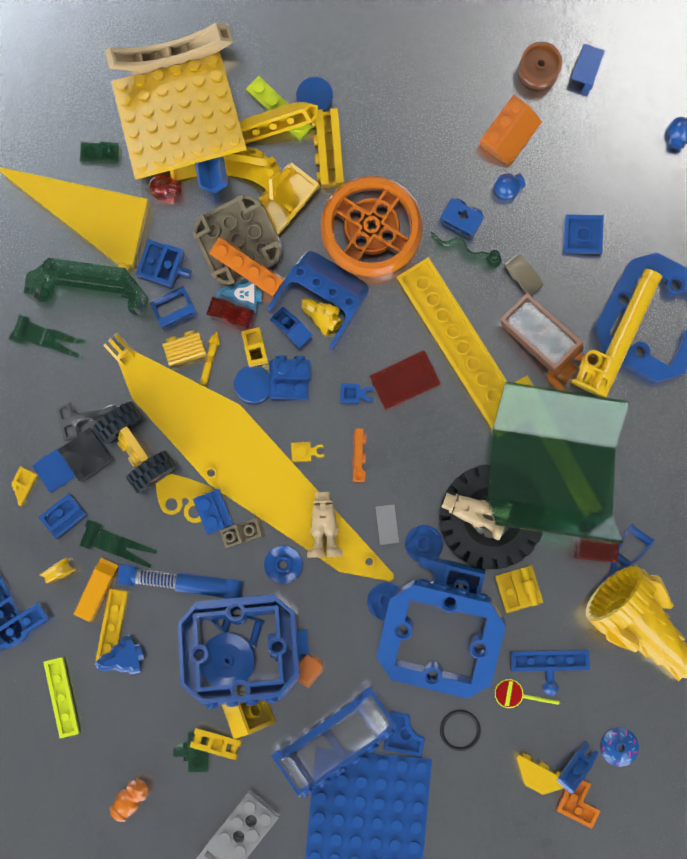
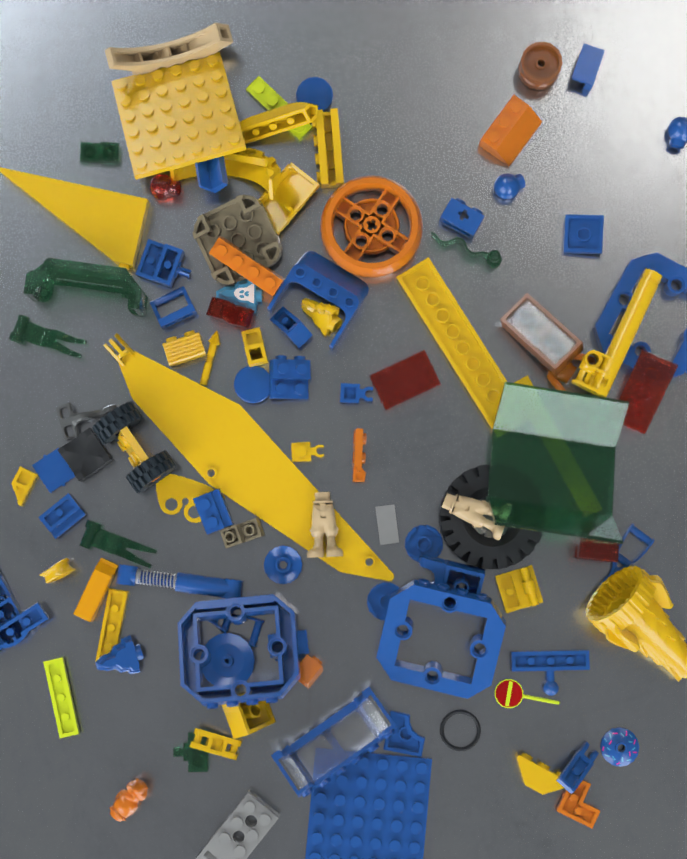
(524, 274): dark tan slope -> none
(646, 389): none -> clear red tile

